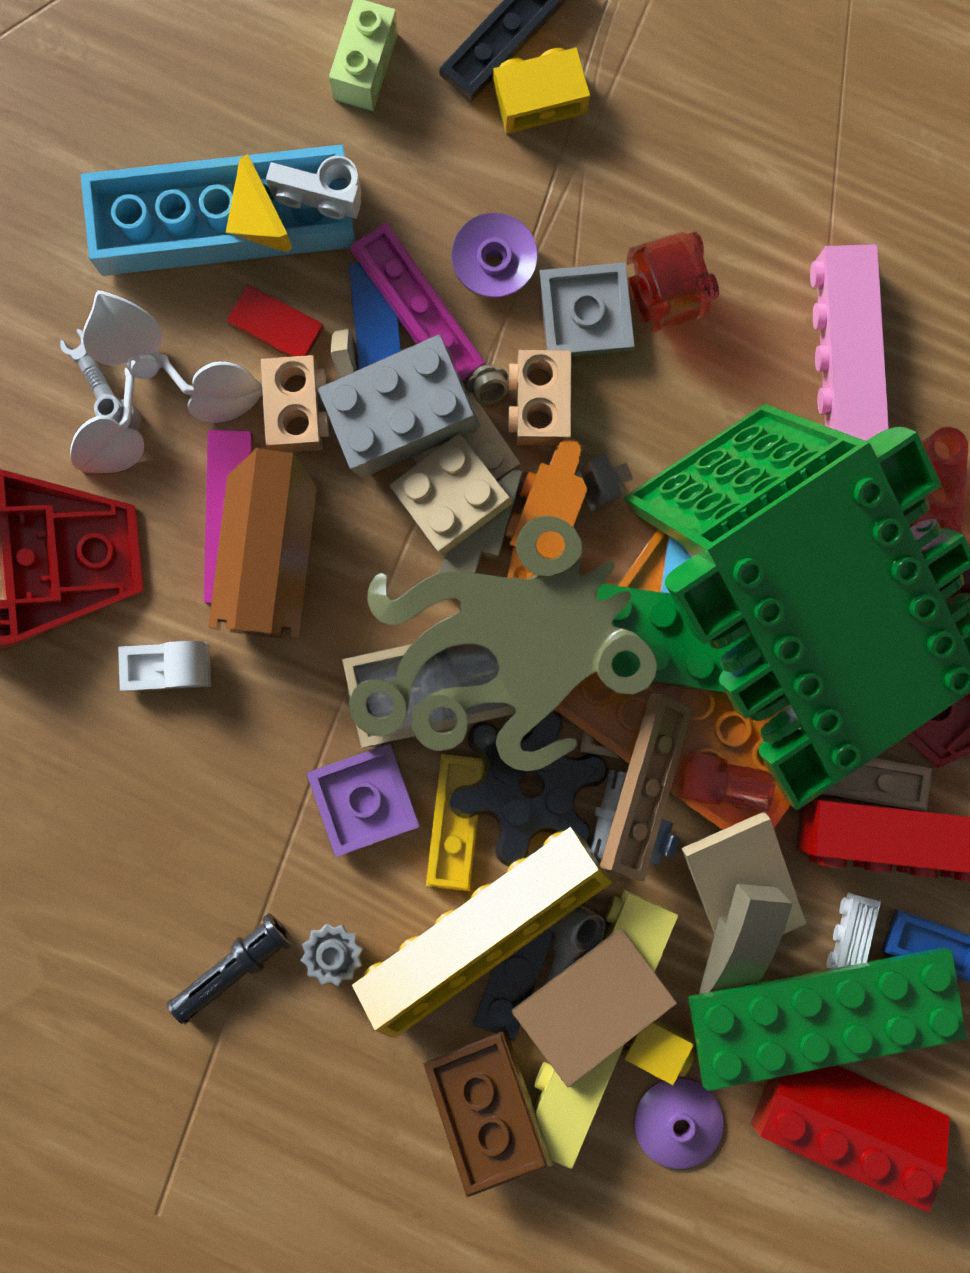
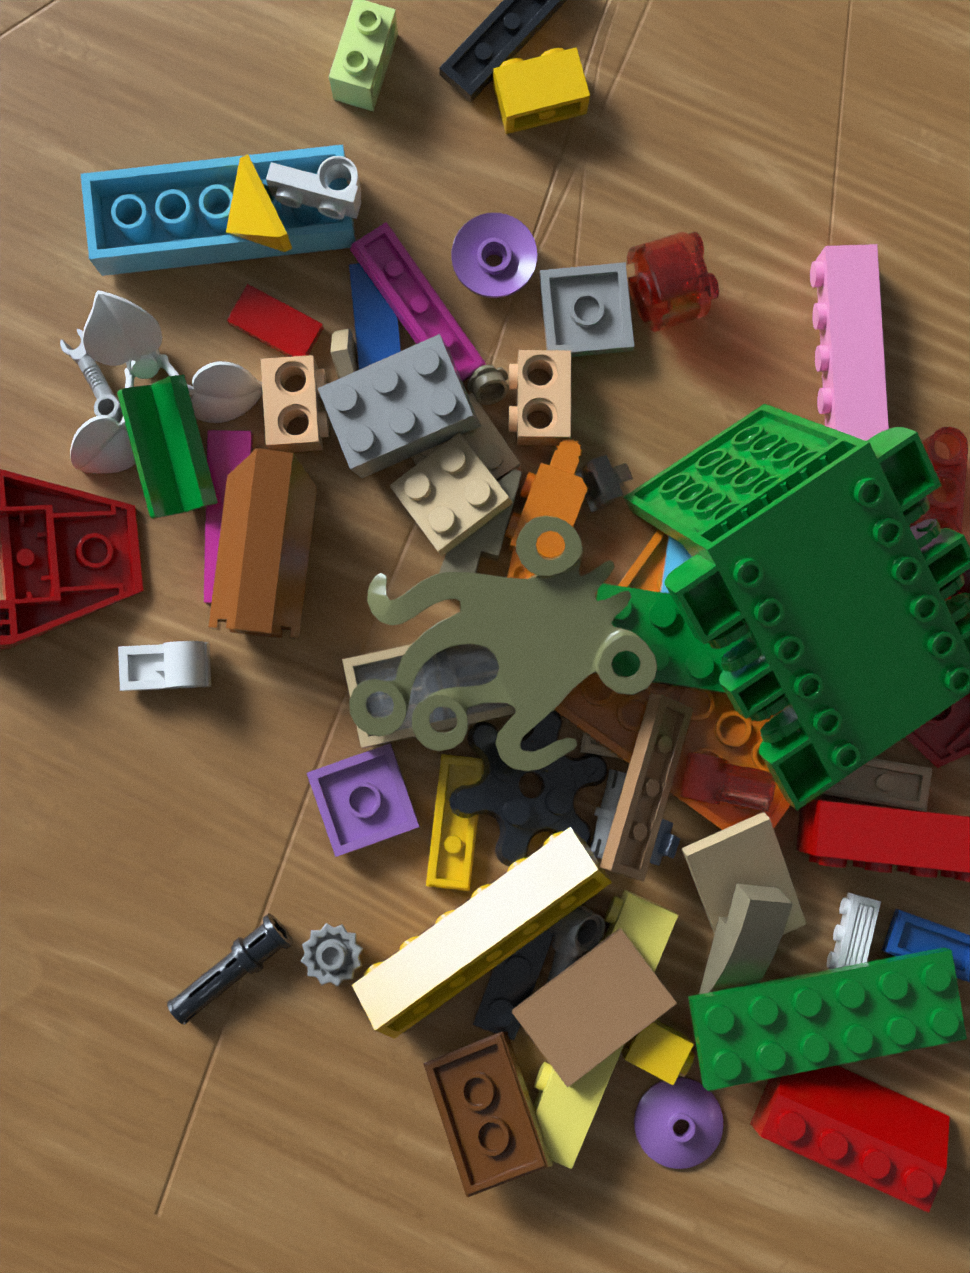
(167, 447): none -> green panel

